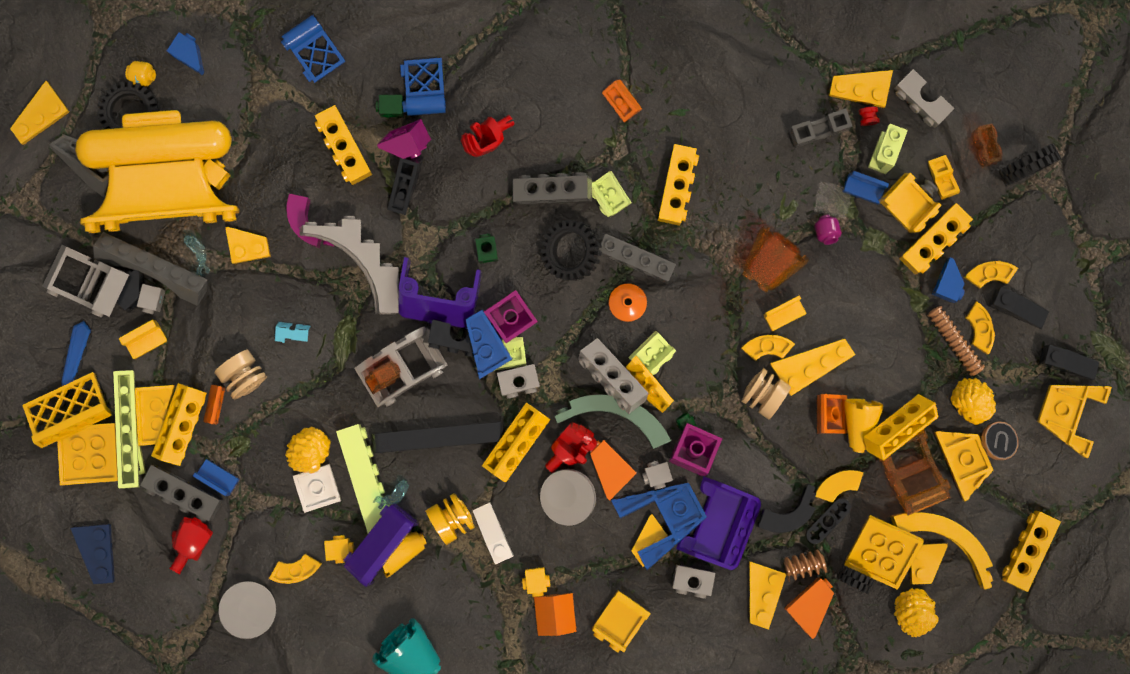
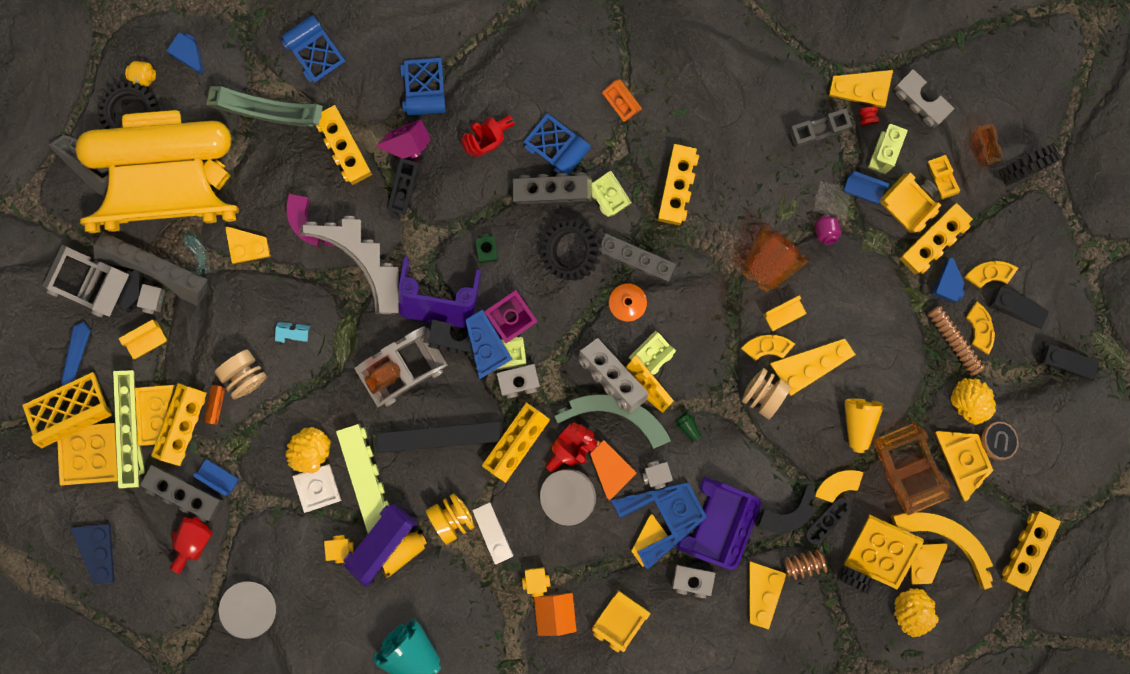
(39, 114): yellow wing -> none
(264, 109): none -> sand green arch
(295, 571): yellow tile -> none
(390, 106): dark green brick -> none
(396, 496): clear light blue arm -> none
(570, 153): none -> blue piece
(695, 450): magenta slope -> none
(811, 606): orange slope -> none
(831, 414): orange slope -> none
(901, 427): yellow brick -> none
(1063, 411): yellow wing -> none

